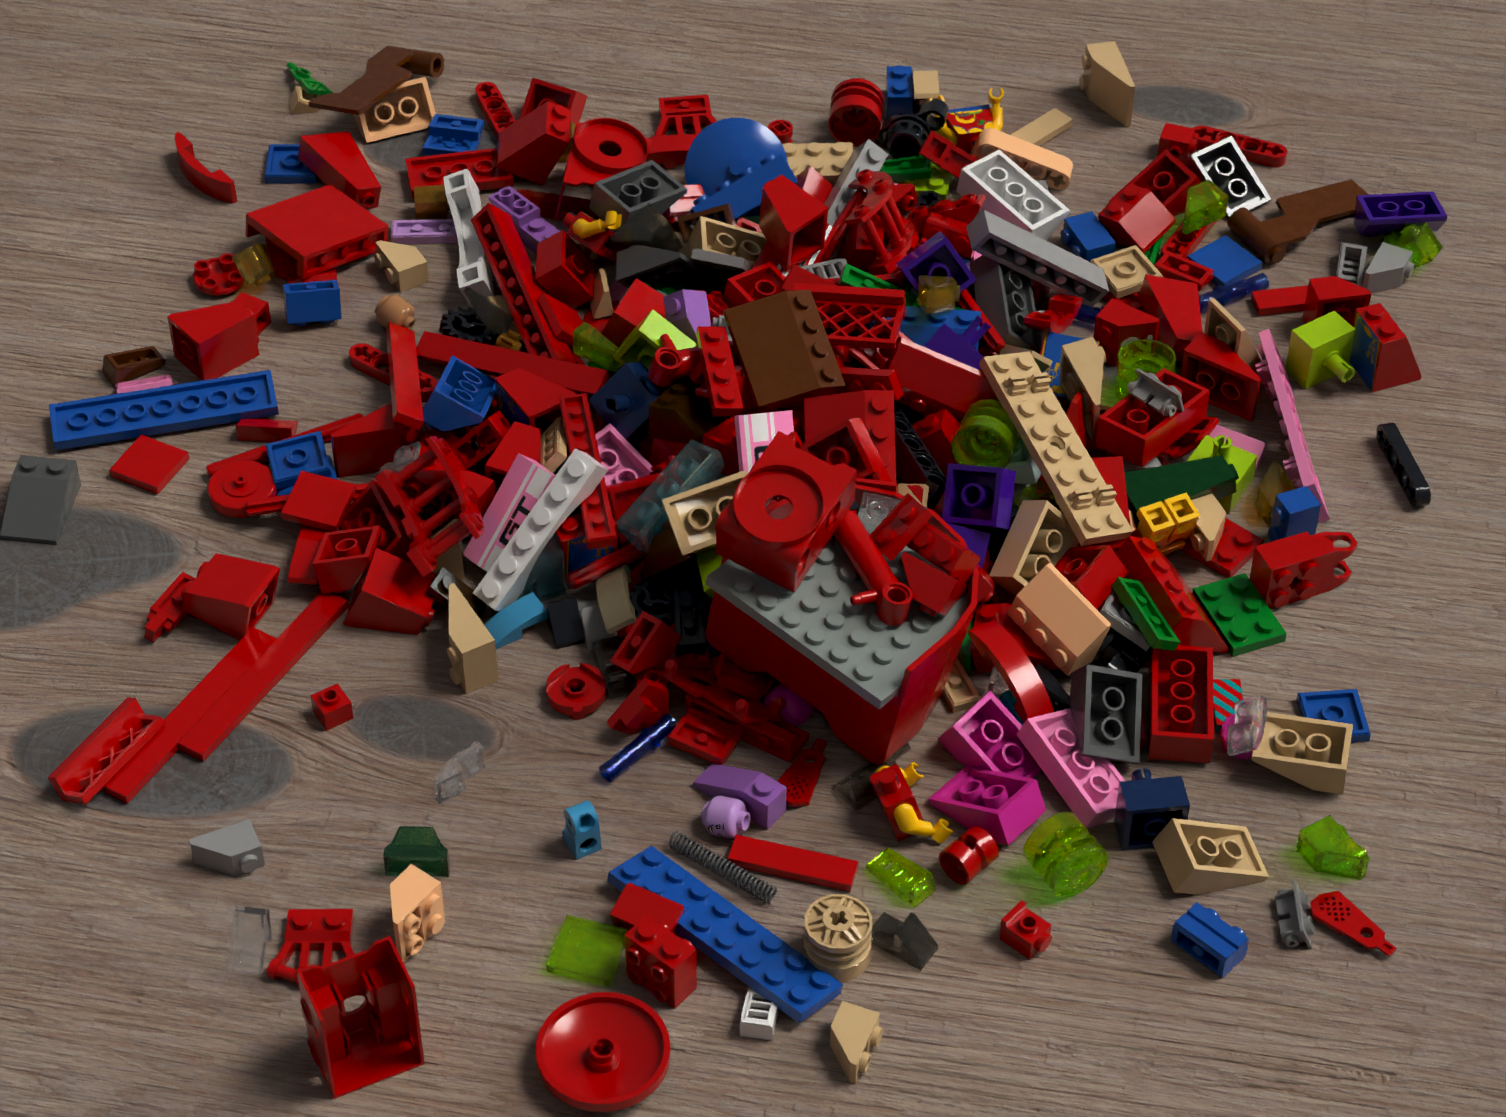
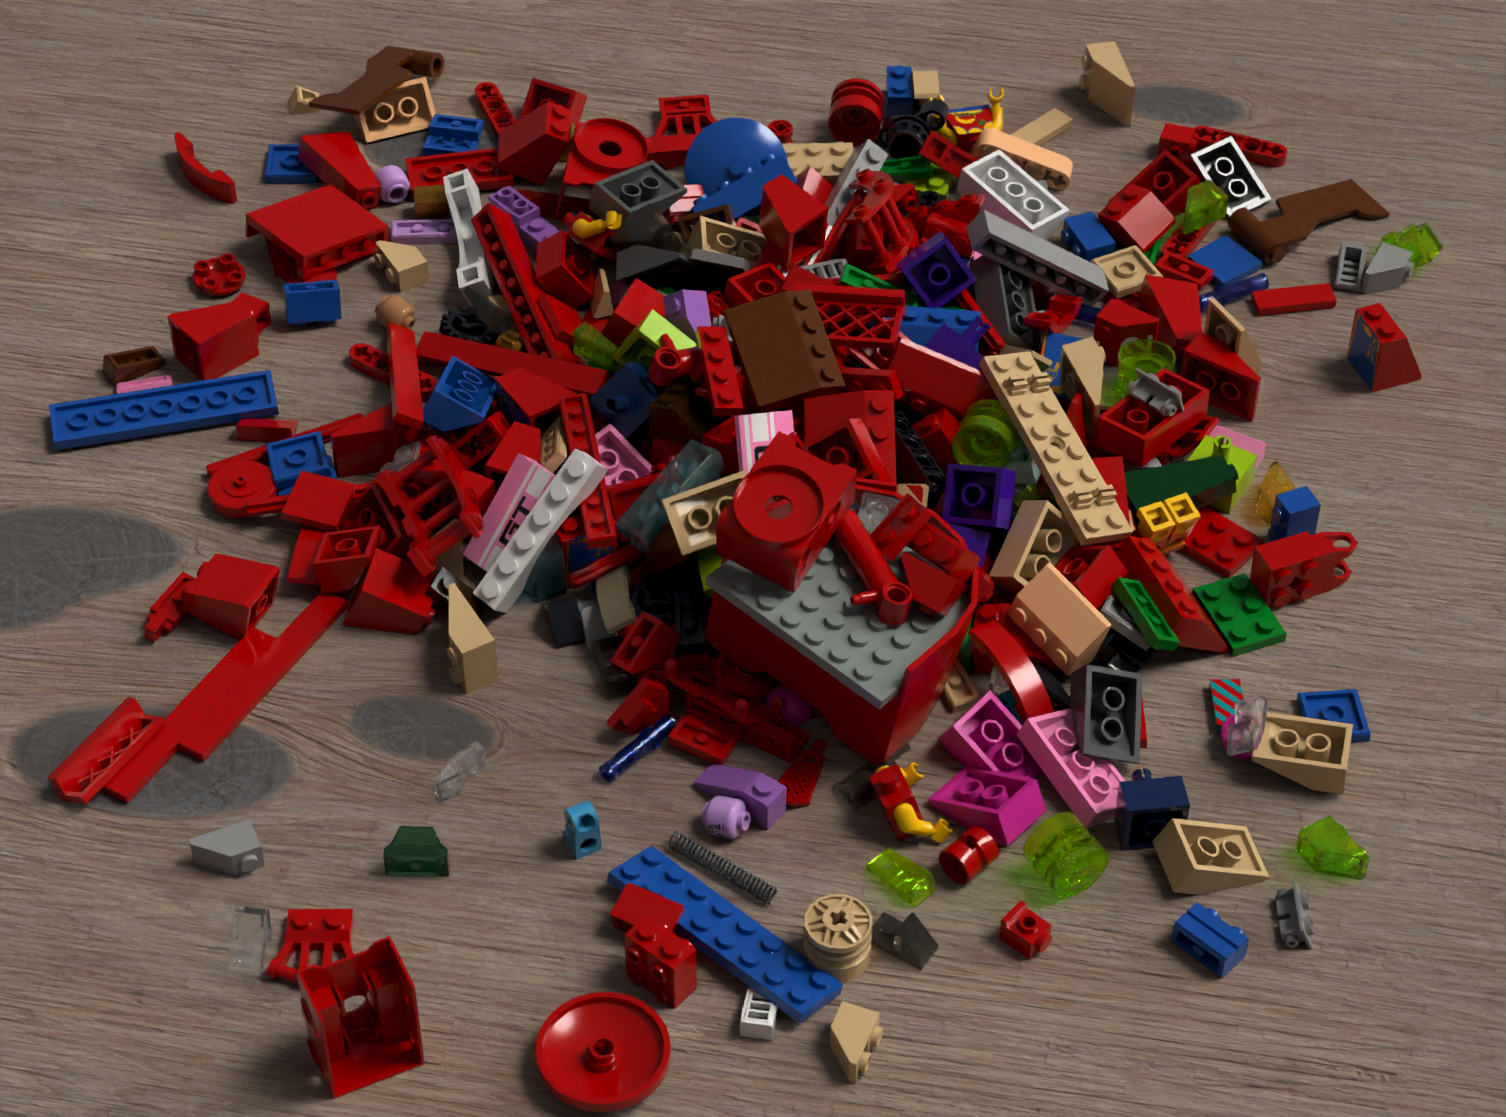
(40, 499): dark grey slope -> none
(149, 464): red tile -> none
(255, 264): clear yellow slope -> none
(305, 80): green piece -> none
(332, 706): red plate -> none
(393, 184): none -> lavender head
(415, 910): light nougat slope -> none
(510, 621): dark azure slope -> none
(579, 703): red plate -> none
(587, 950): clear neon green tile -> none
(793, 863): red tile -> none
(937, 293): clear yellow slope -> none
(1181, 704): red brick -> none
(1209, 527): tan slope -> none
(1277, 386): bright pink piece -> none
(1321, 350): lime brick -> none
(1336, 295): red slope -> none
(1345, 918): red piece -> none
(1396, 211): dark purple slope -> none
(1403, 464): black beam -> none

